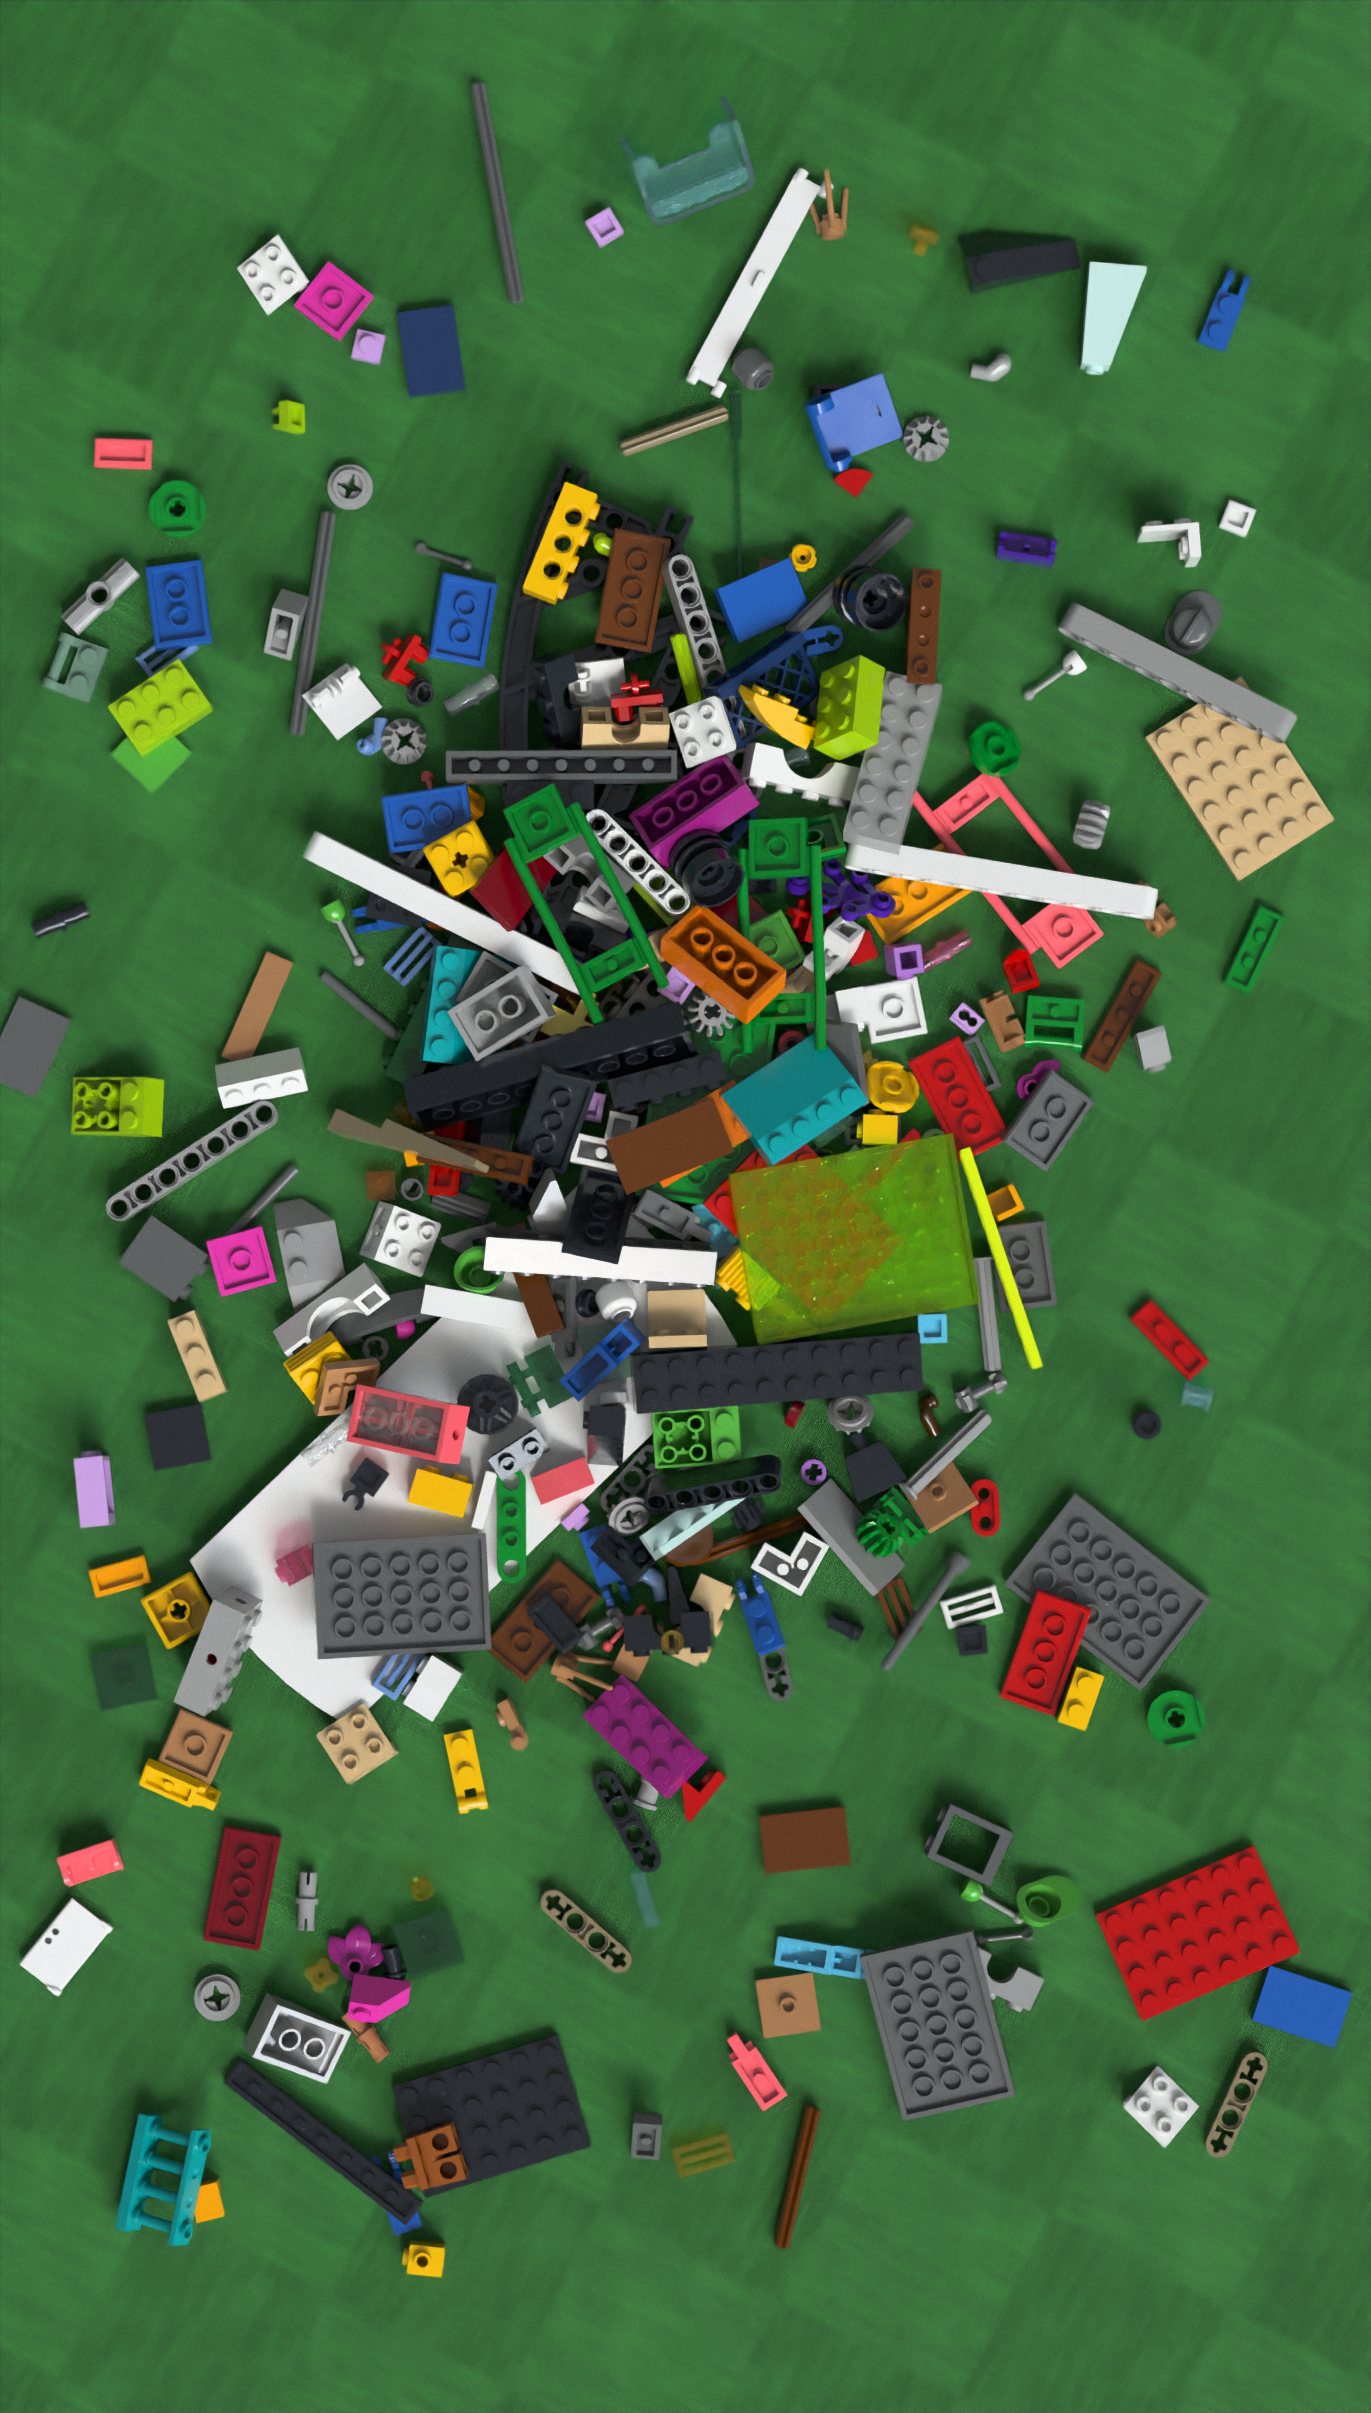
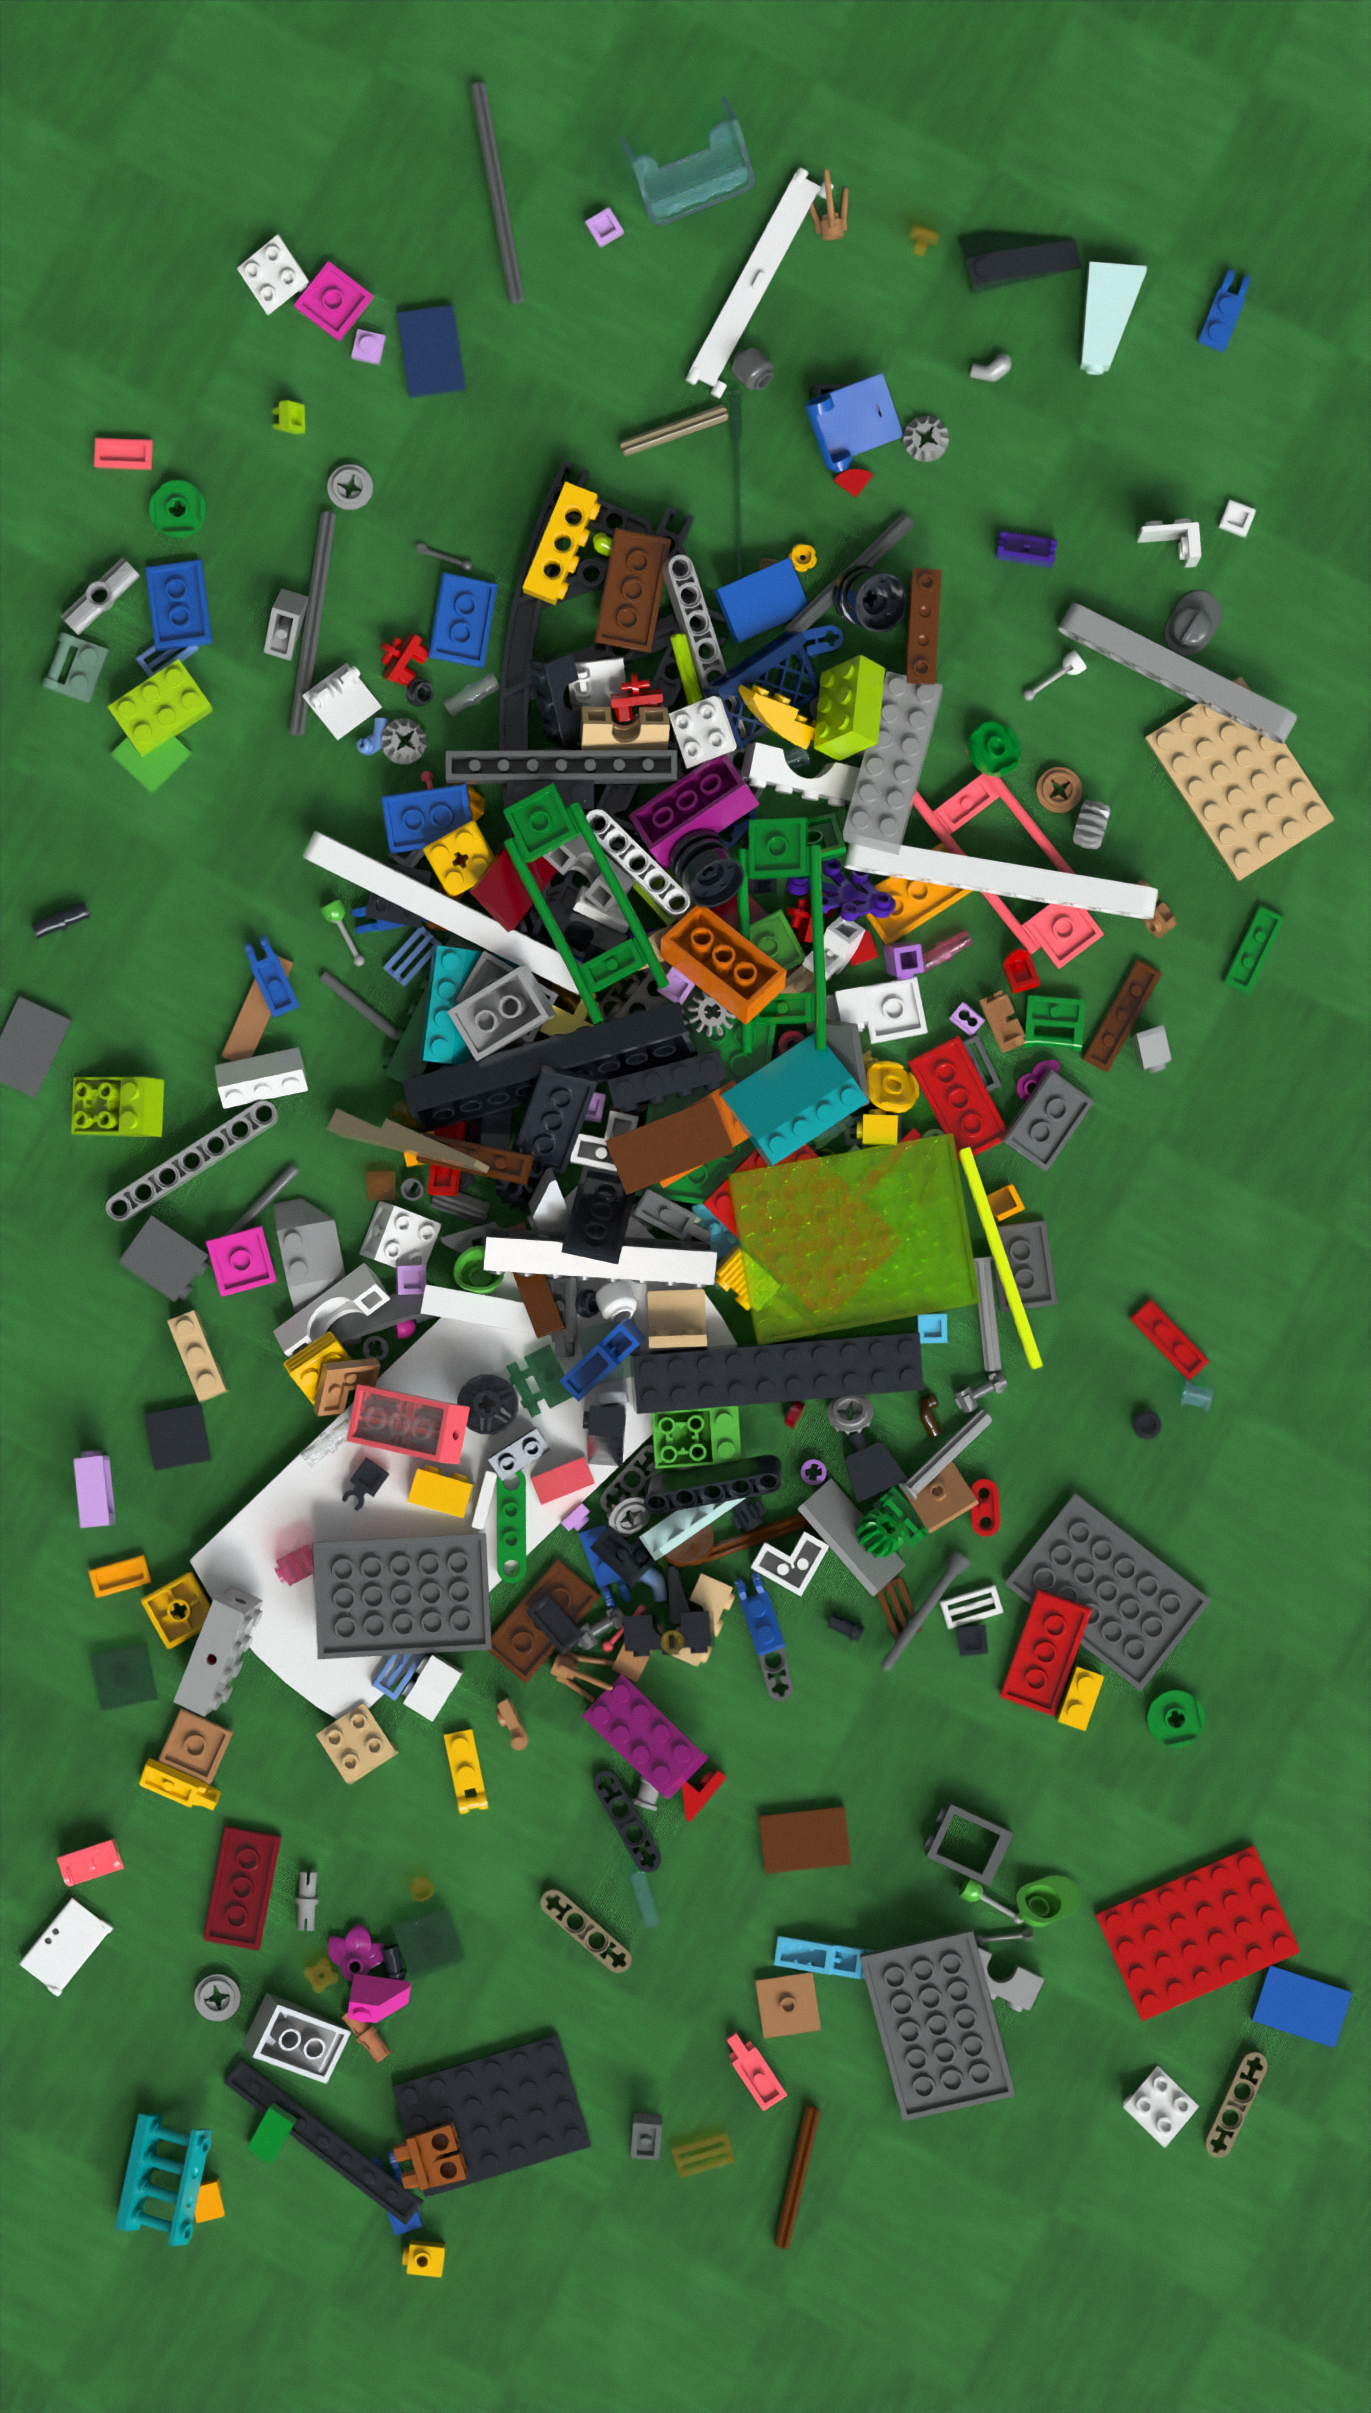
(271, 2133): none -> green tile
(272, 980): none -> blue hinge
(410, 1279): none -> lavender plate
(1059, 776): none -> medium nougat gear

